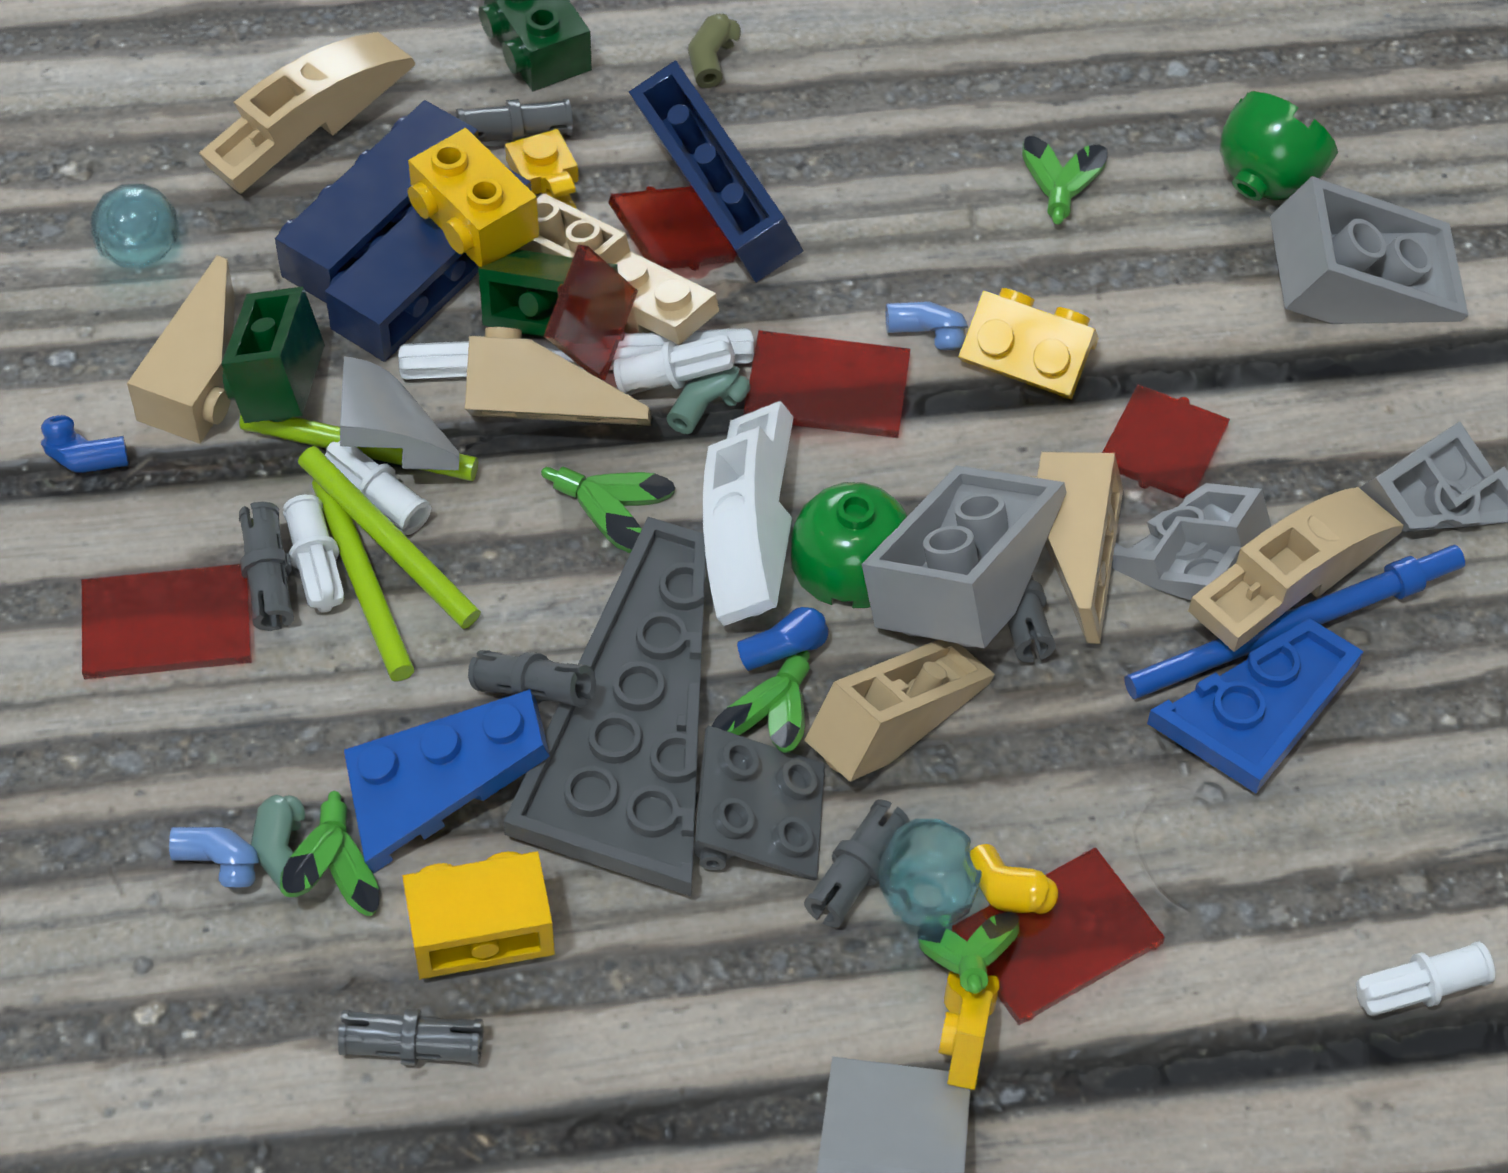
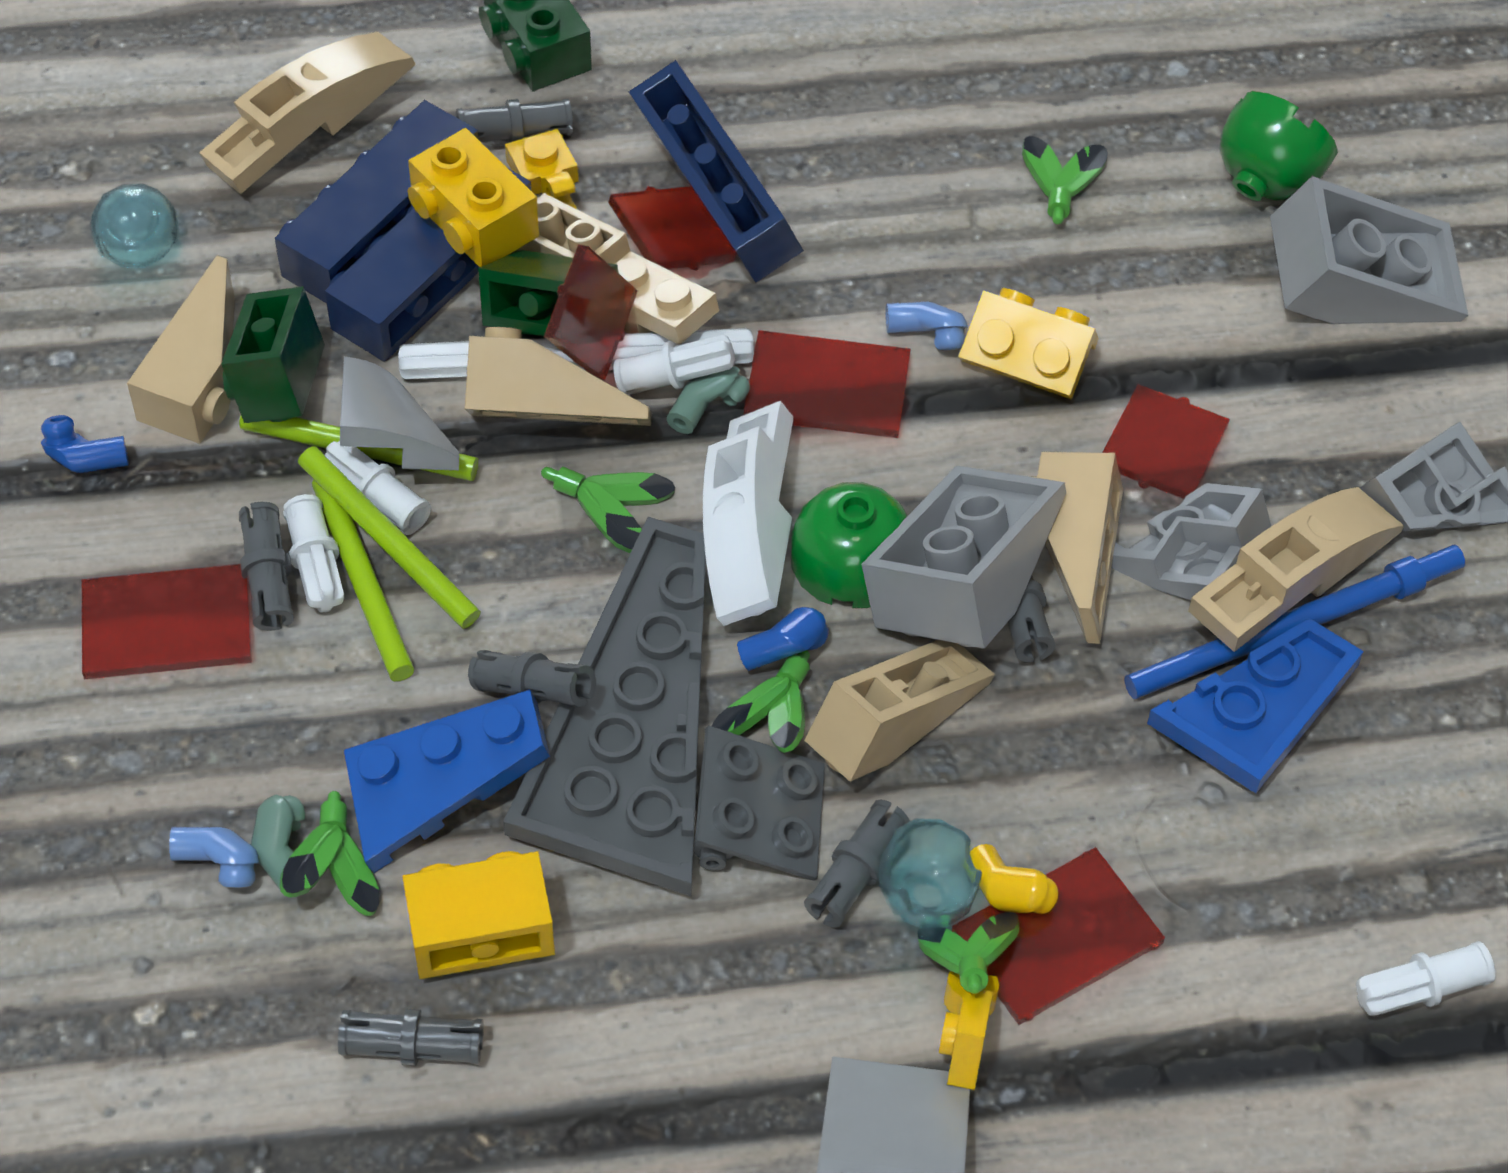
(714, 33): olive arm -> none

